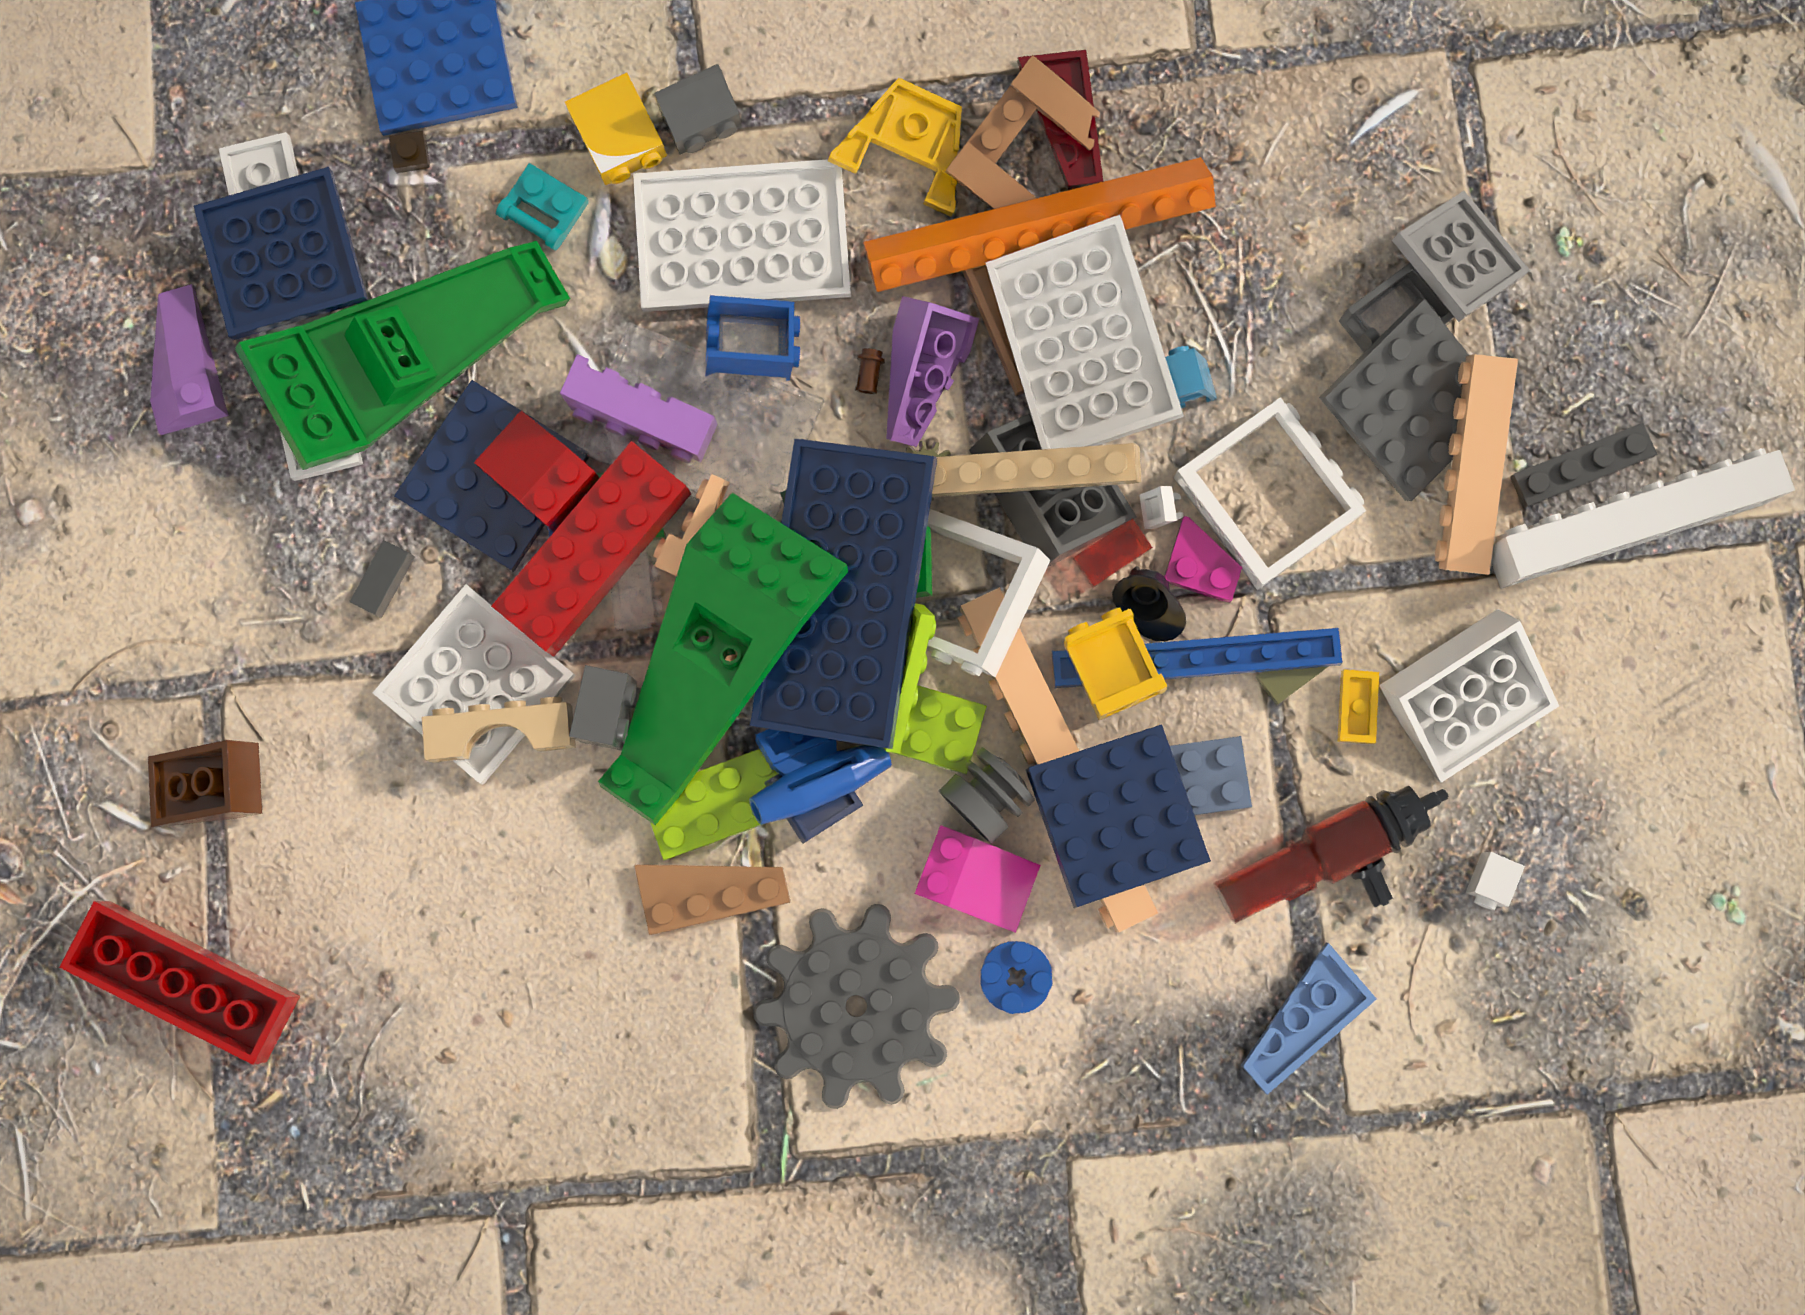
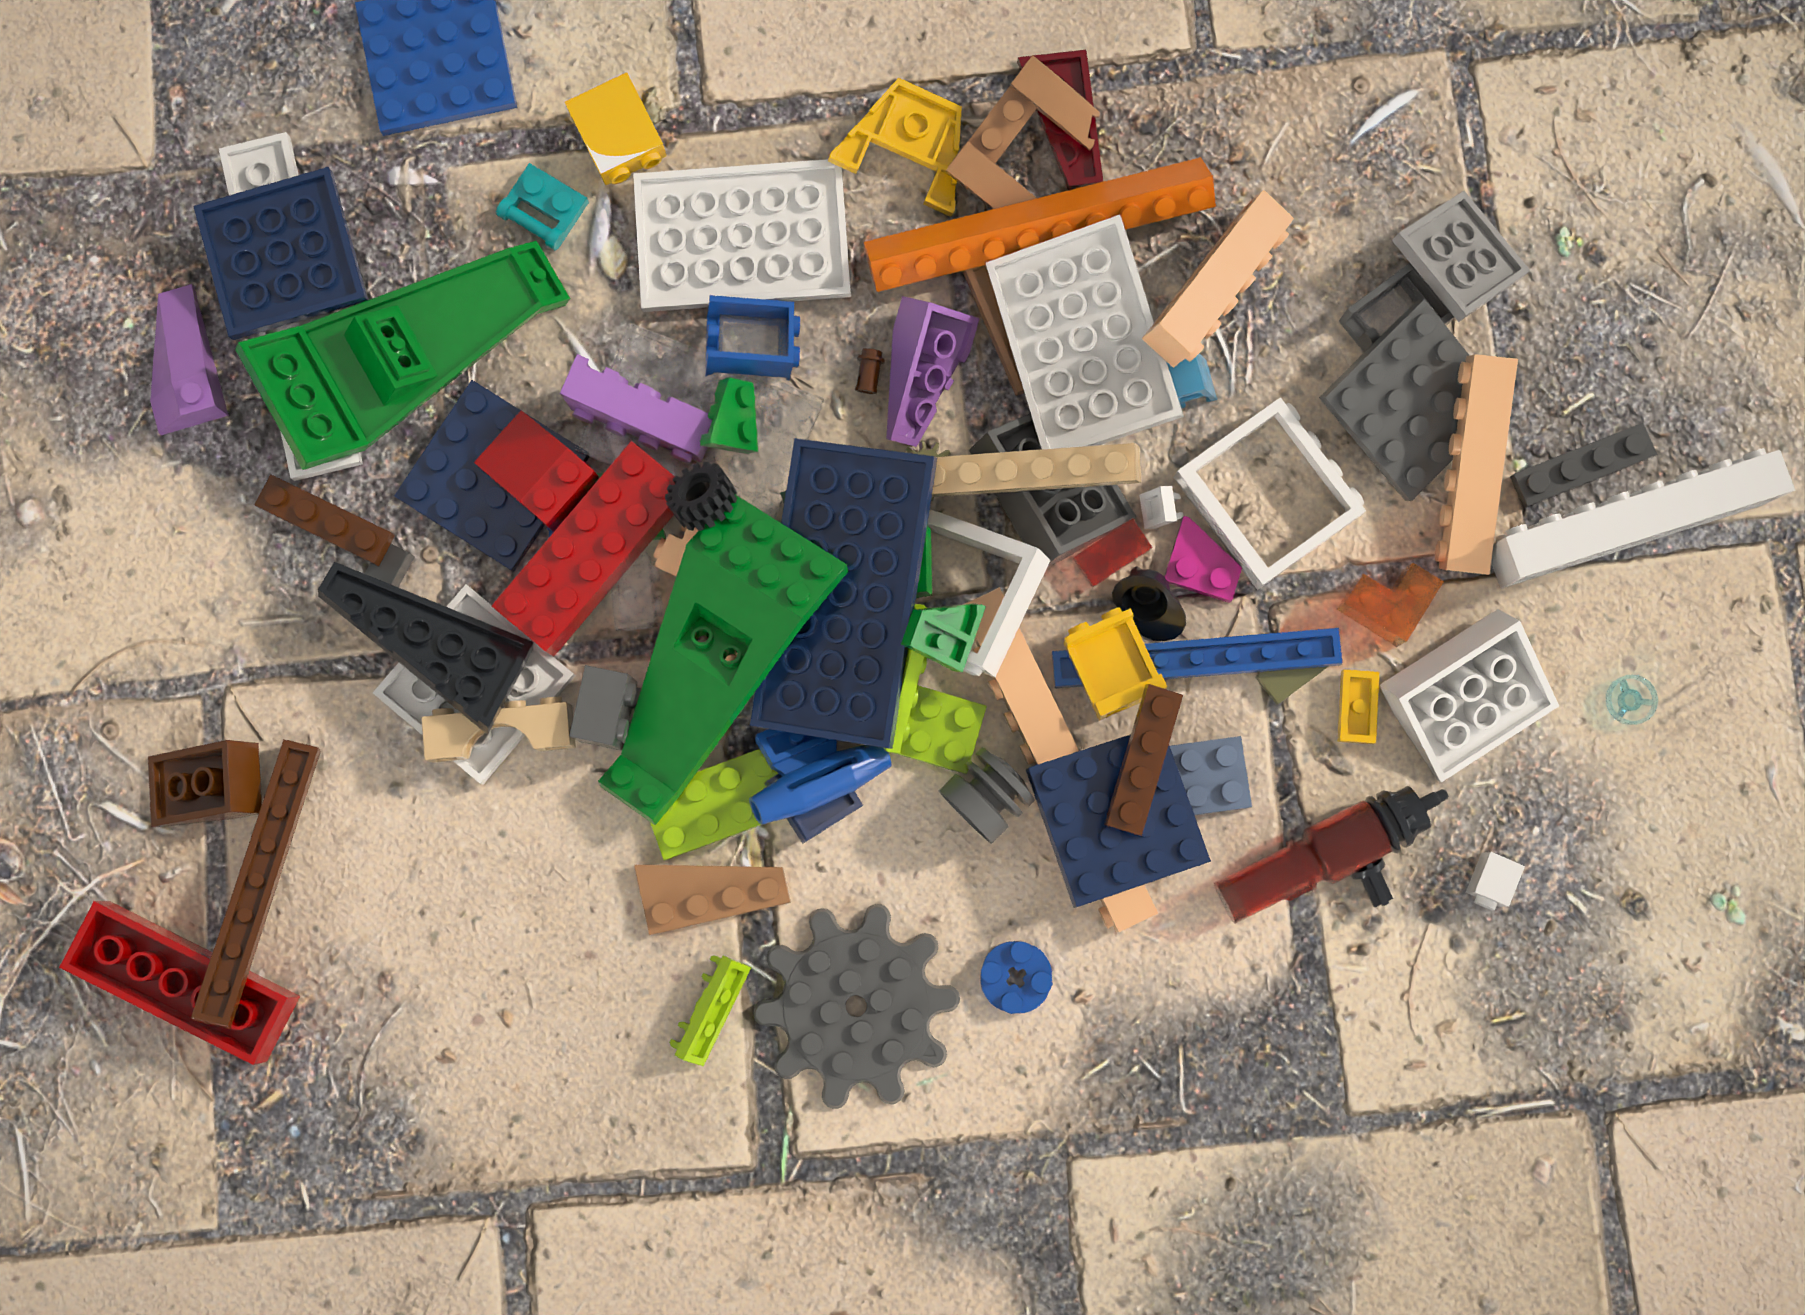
(256, 885): none -> reddish brown plate
(324, 520): none -> reddish brown plate
(409, 151): dark brown plate -> none
(447, 650): none -> black wing
(698, 110): dark grey slope -> none
(701, 496): none -> black tyre
(711, 1010): none -> lime plate
(733, 418): none -> green wing
(944, 633): none -> wing
(977, 879): dark pink slope -> none
(1143, 759): none -> reddish brown plate
(1218, 279): none -> light nougat brick
(1309, 1018): medium blue wing -> none
(1391, 612): none -> clear orange brick
(1638, 699): none -> clear light blue piece

